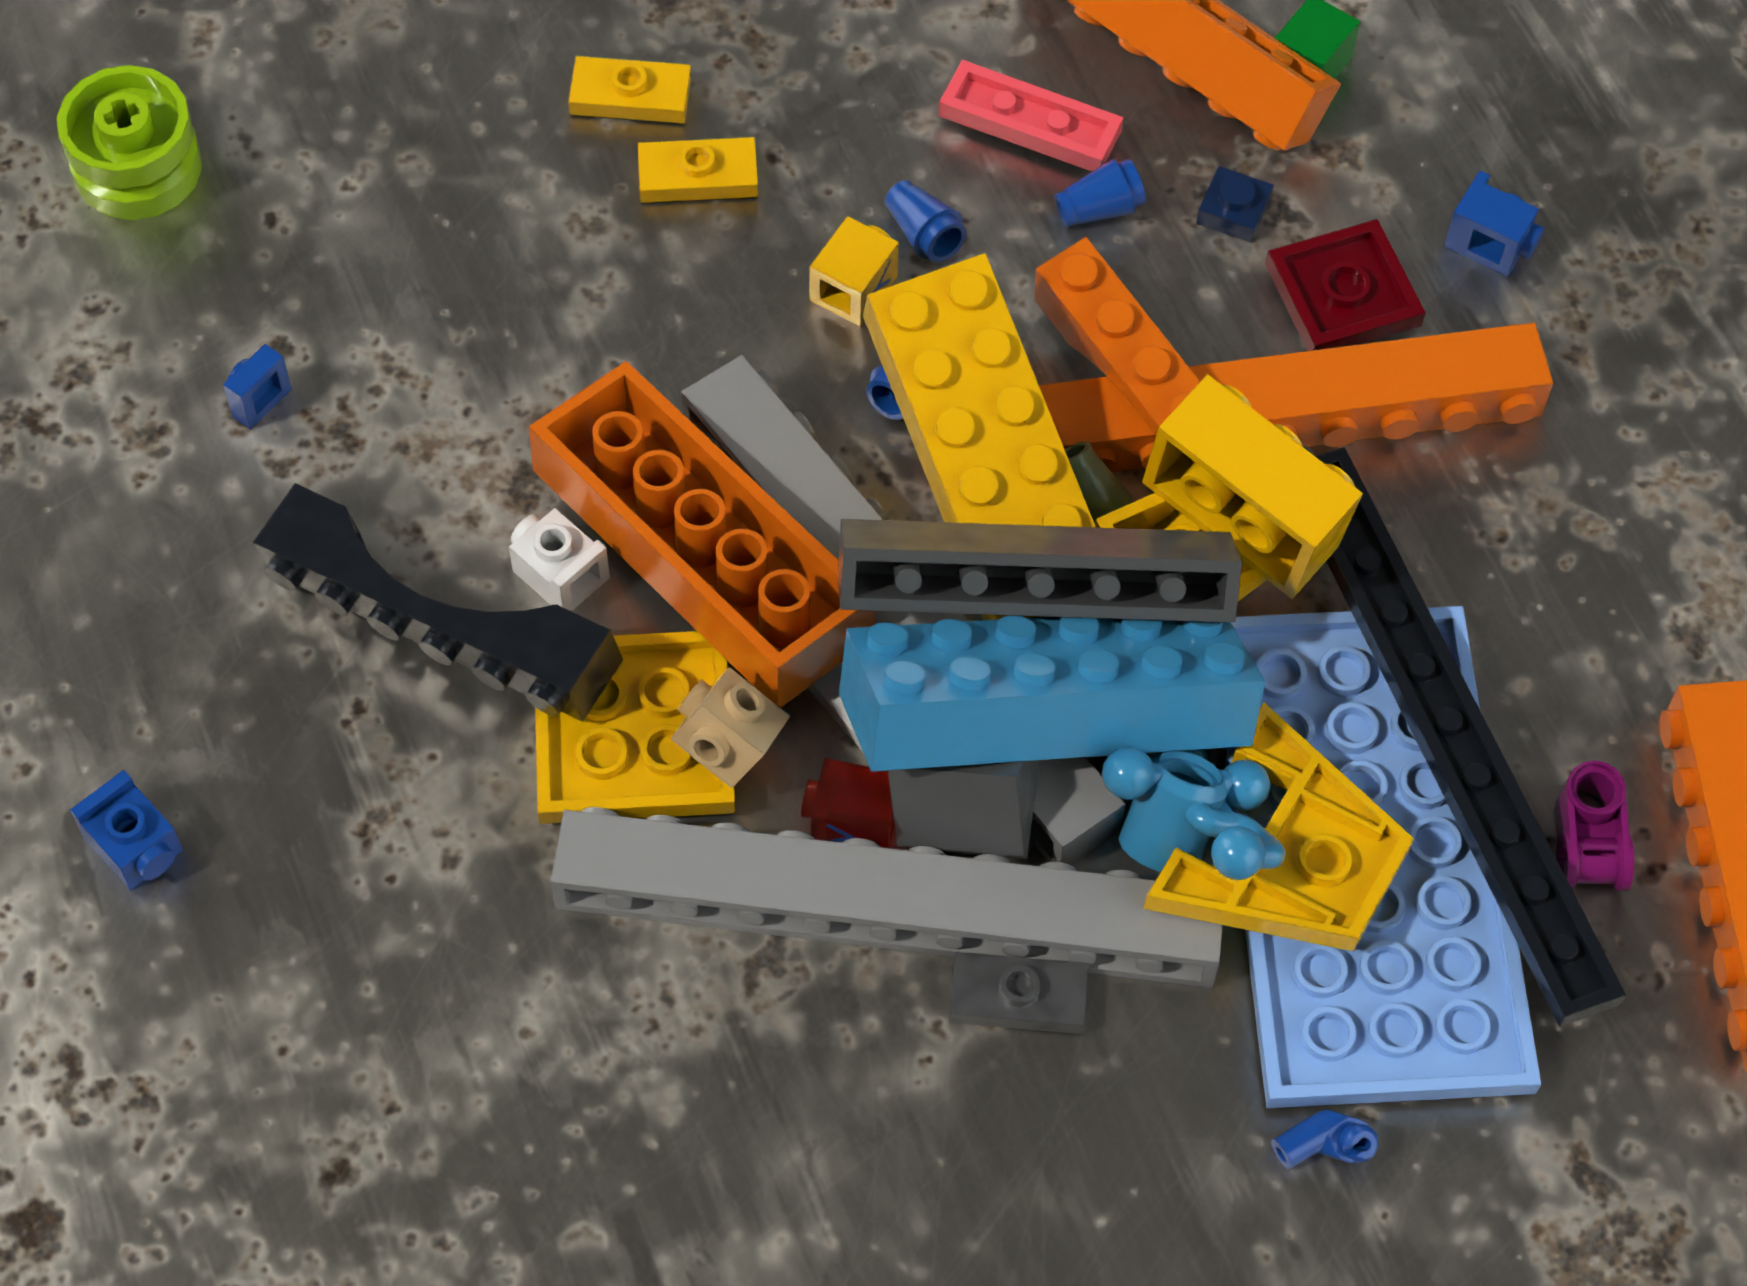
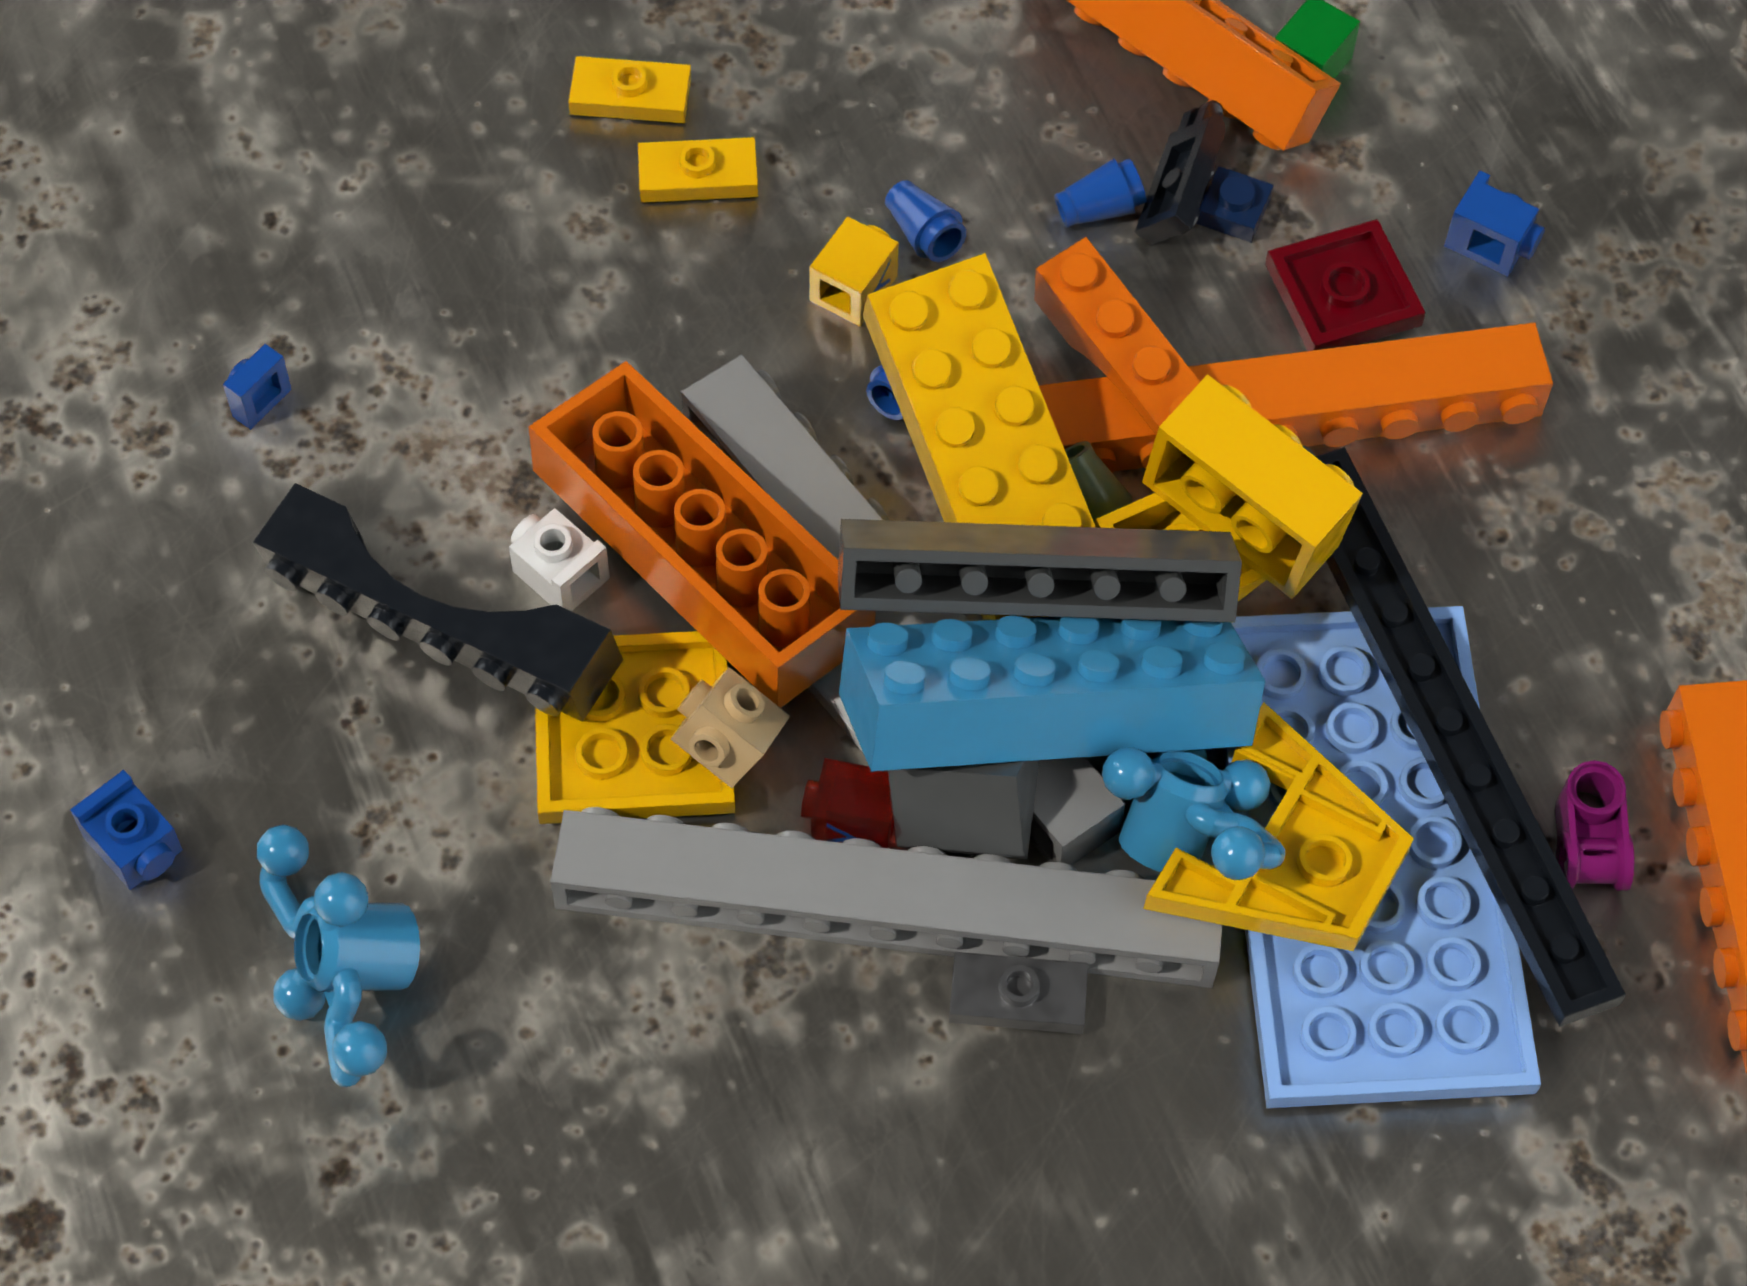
(129, 142): lime wheel -> none
(338, 952): none -> dark azure wheel
(1030, 116): coral plate -> none
(1183, 175): none -> black hinge
(1328, 1135): blue arm -> none

